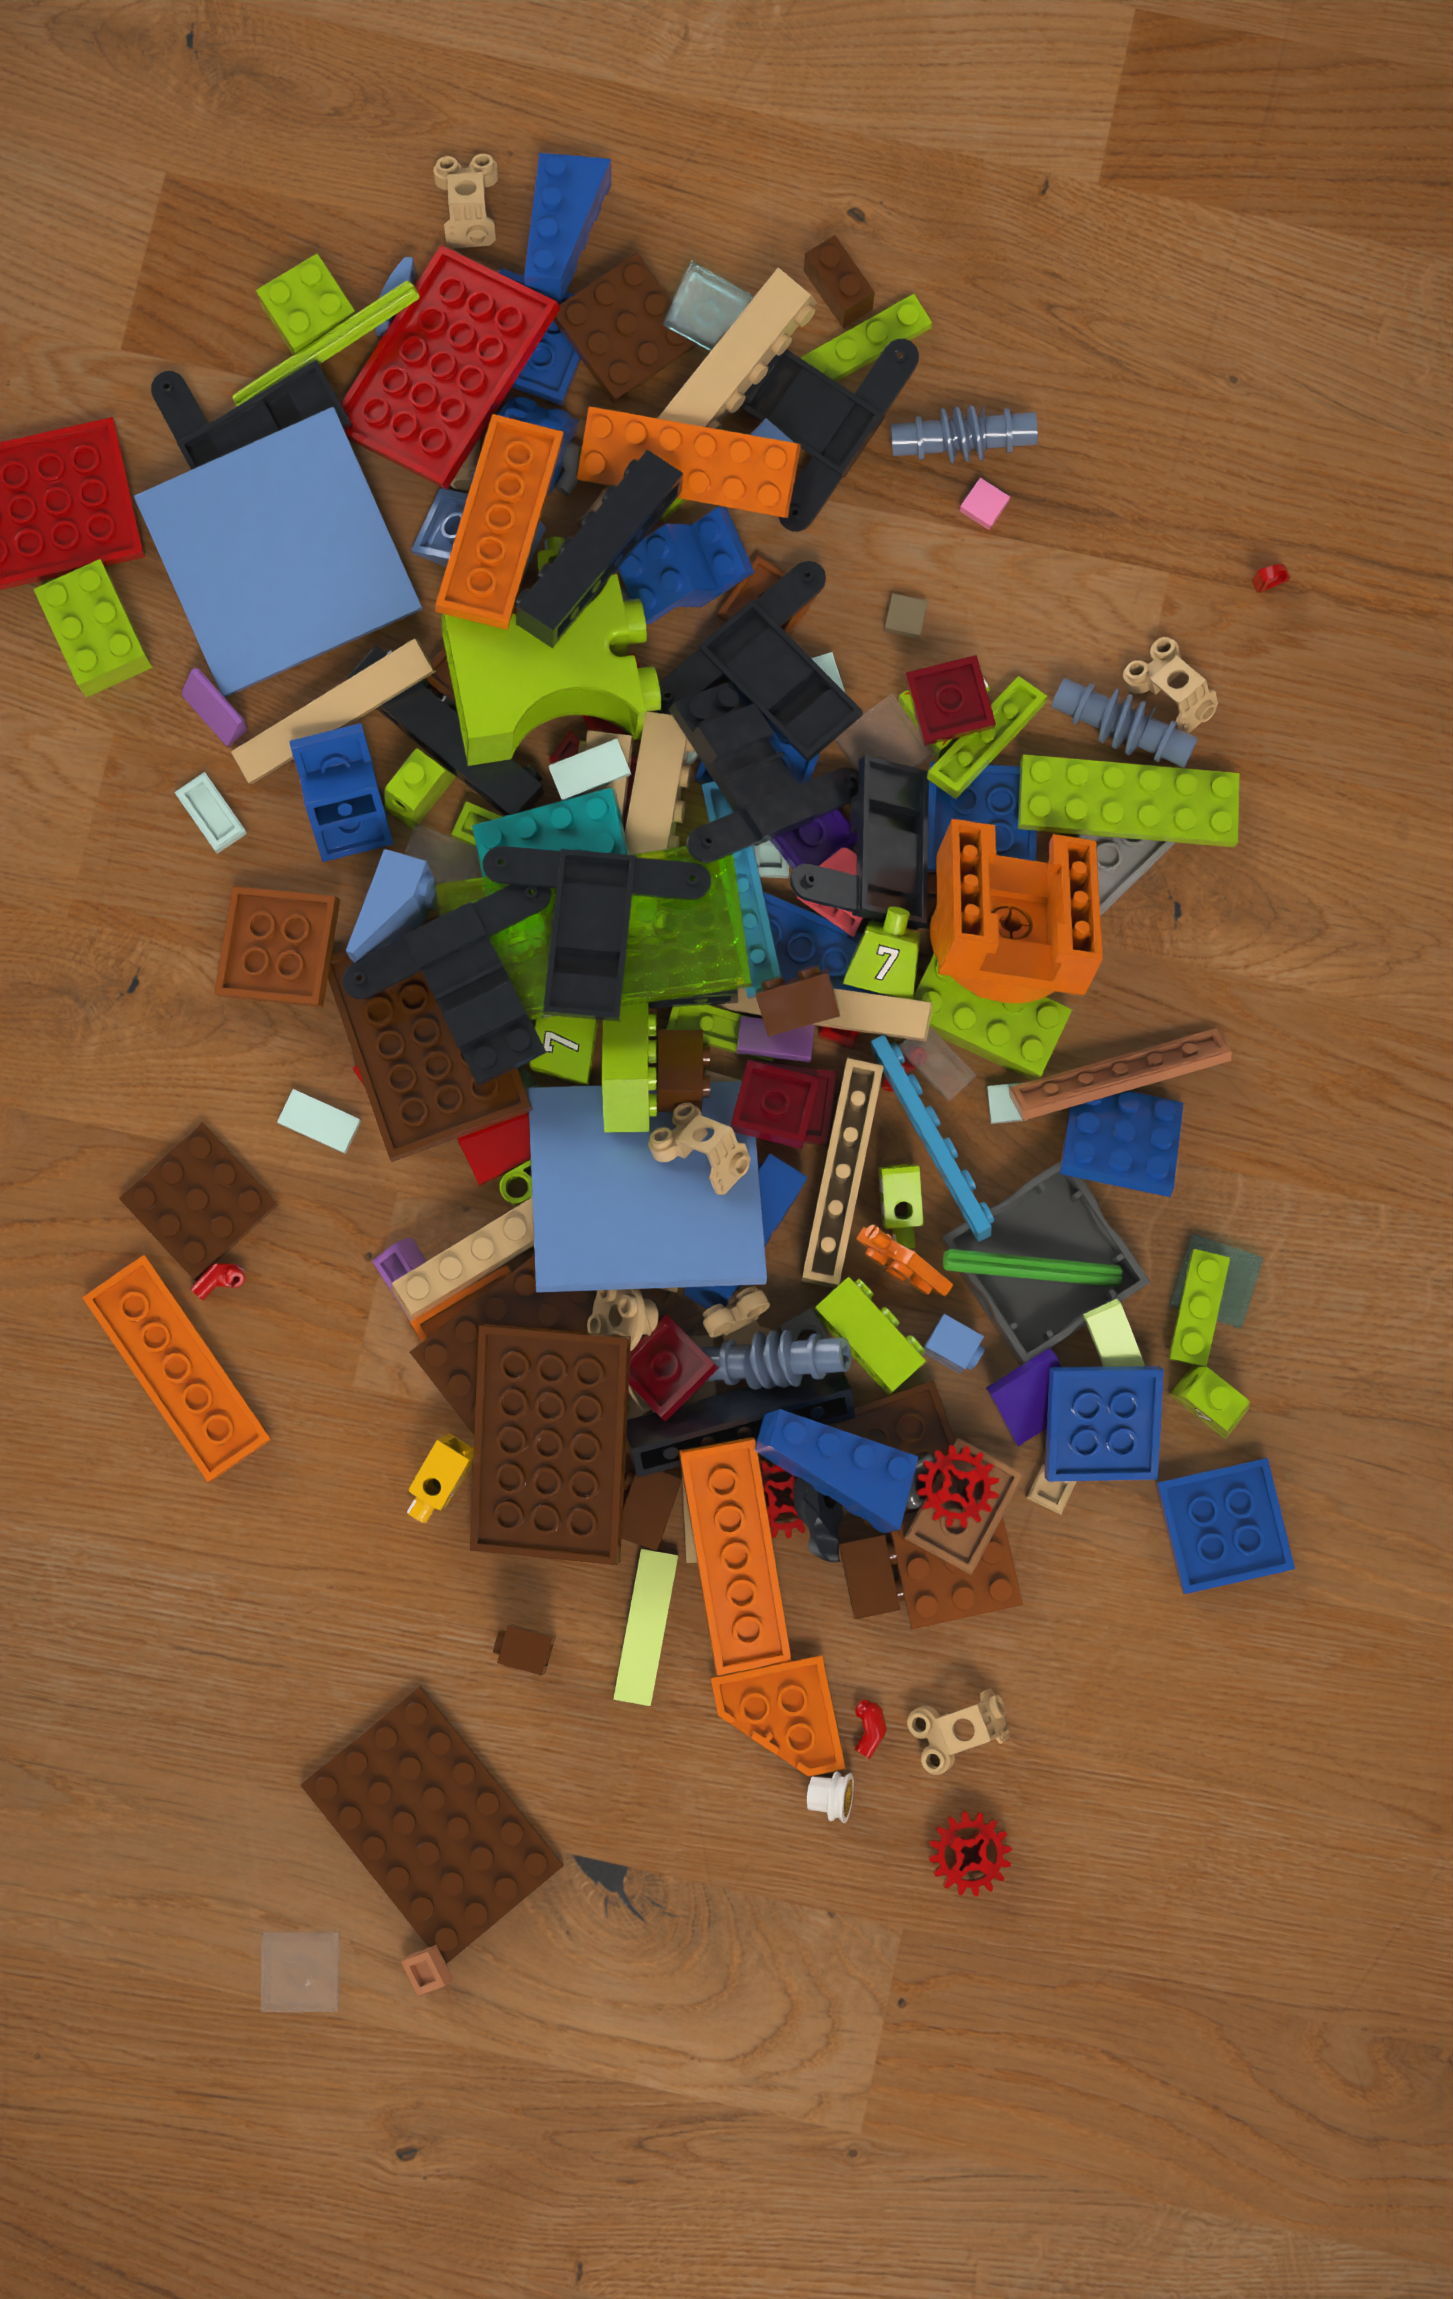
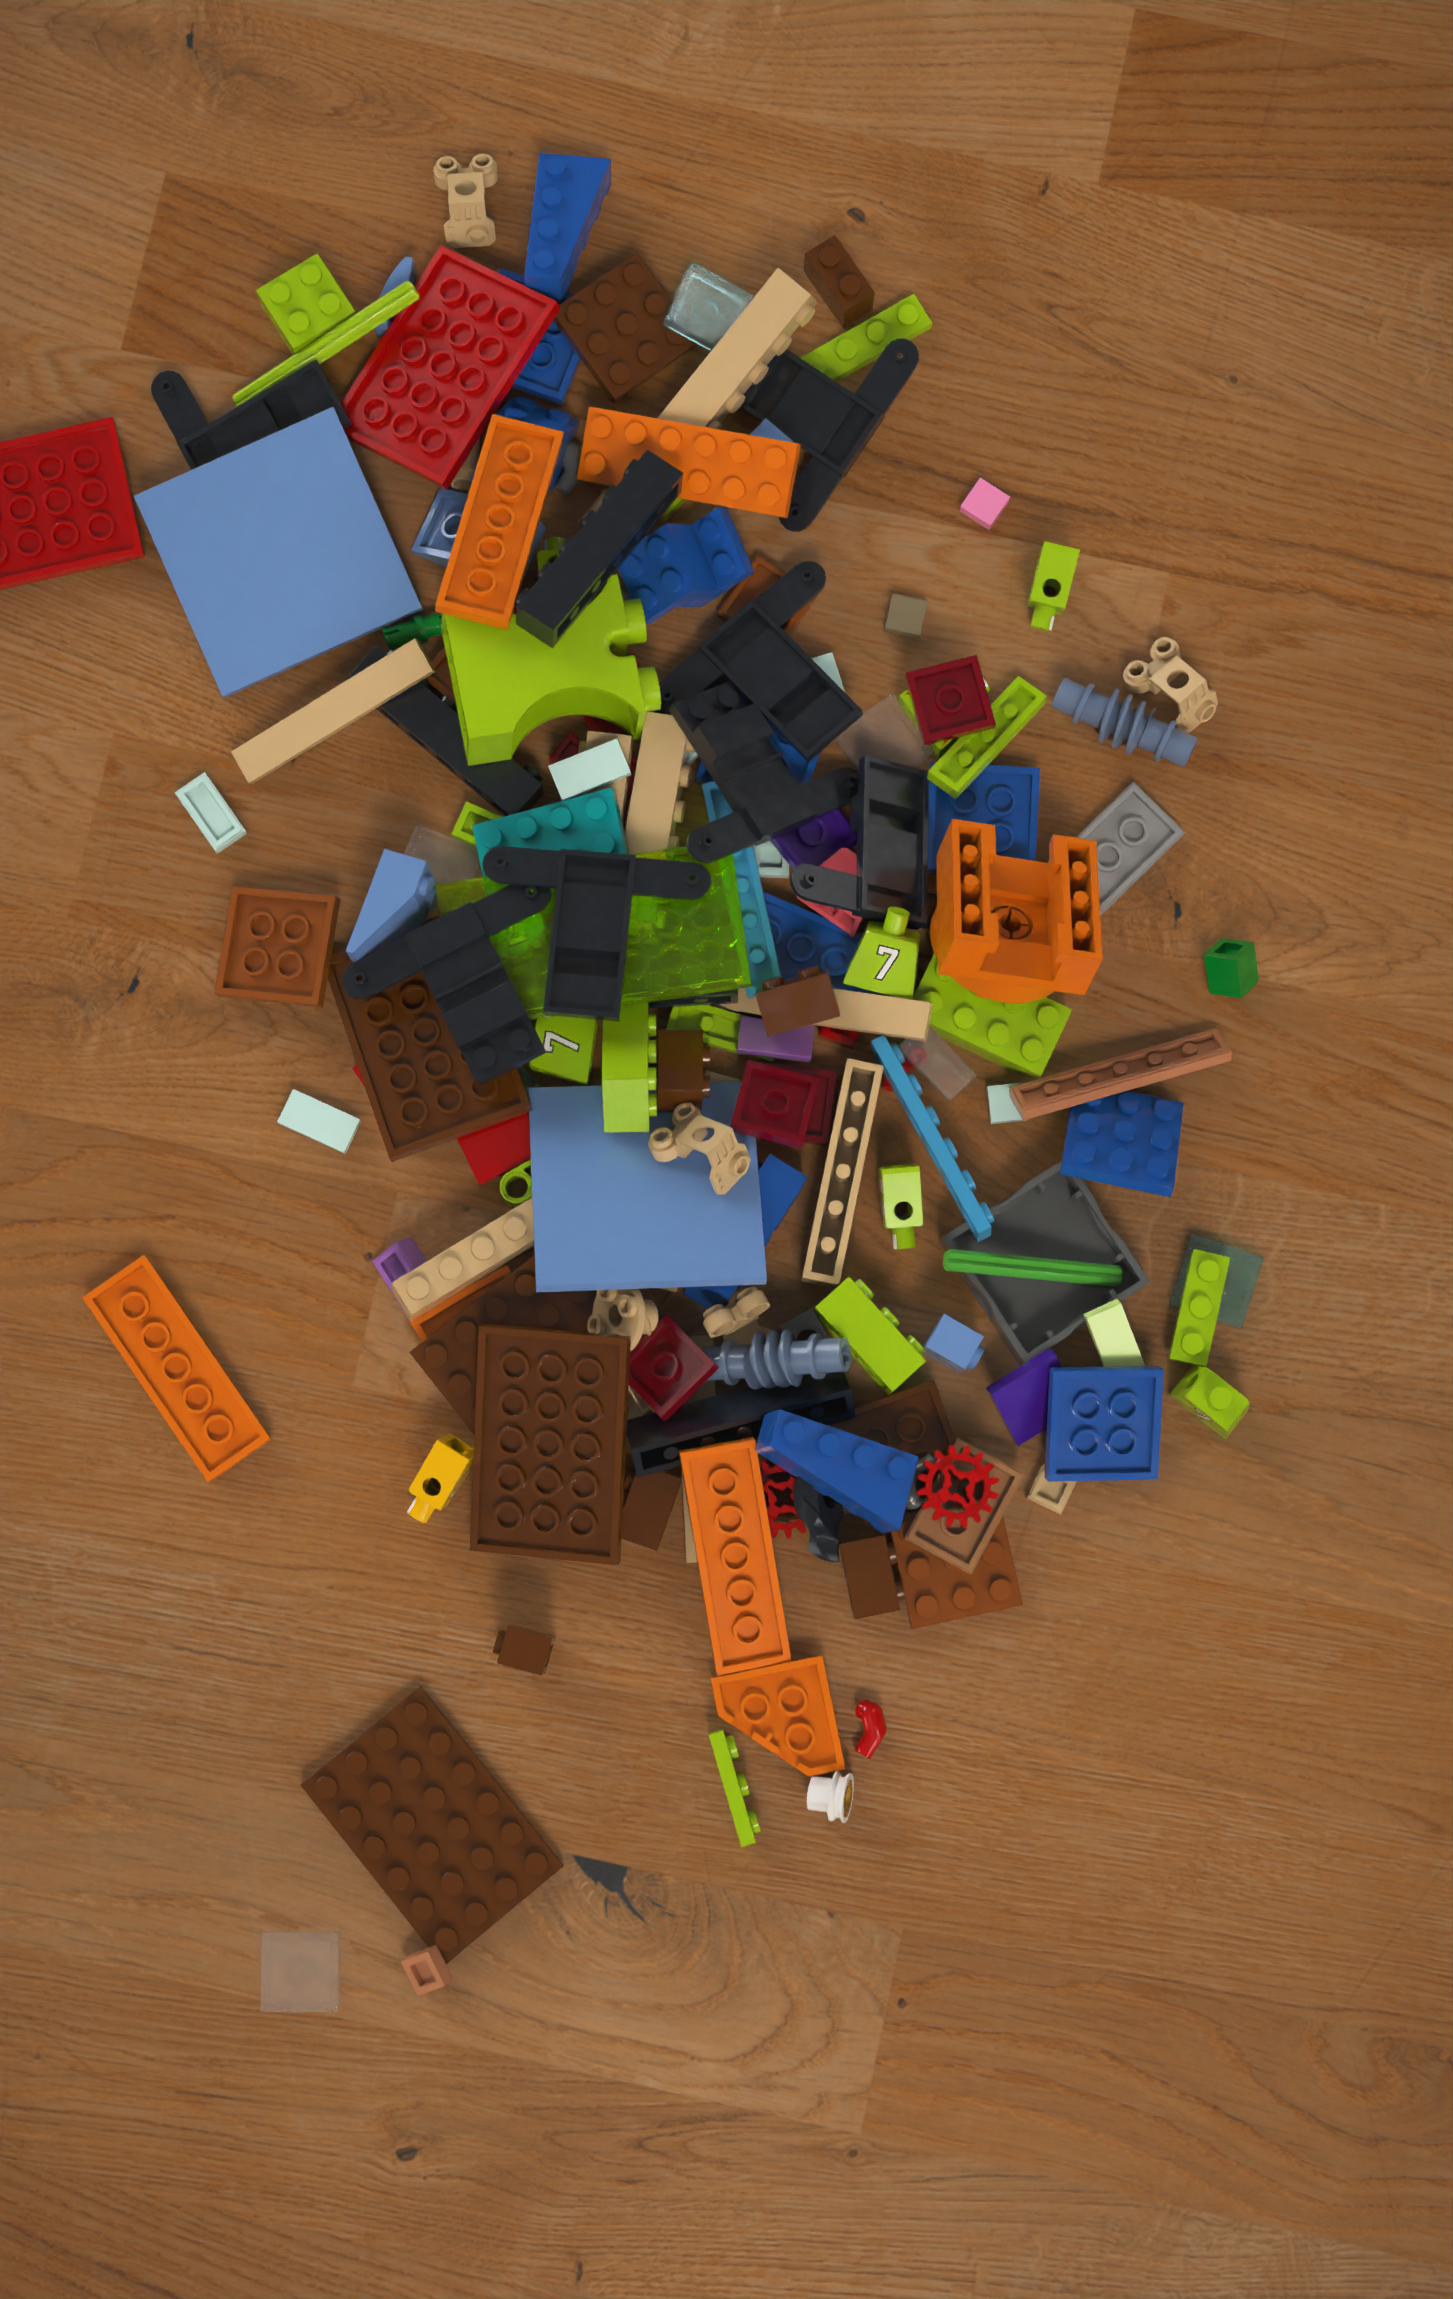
(92, 628): lime brick -> none
(198, 1201): reddish brown plate -> none
(213, 708): medium lavender slope -> none
(218, 1276): red arm -> none
(341, 792): blue bracket -> none
(417, 788): lime torso -> none
(418, 628): none -> green pin
(645, 1627): yellowish green tile -> none
(734, 1786): none -> lime plate
(902, 1262): orange plate -> none
(958, 1868): red gear -> none
(964, 434): sand blue piece -> none
(985, 1716): tan piece -> none
(1053, 570): none -> lime torso
(1128, 801): lime plate -> none
(1225, 1526): blue plate -> none
(1231, 968): none -> green panel
(1270, 577): red tile -> none

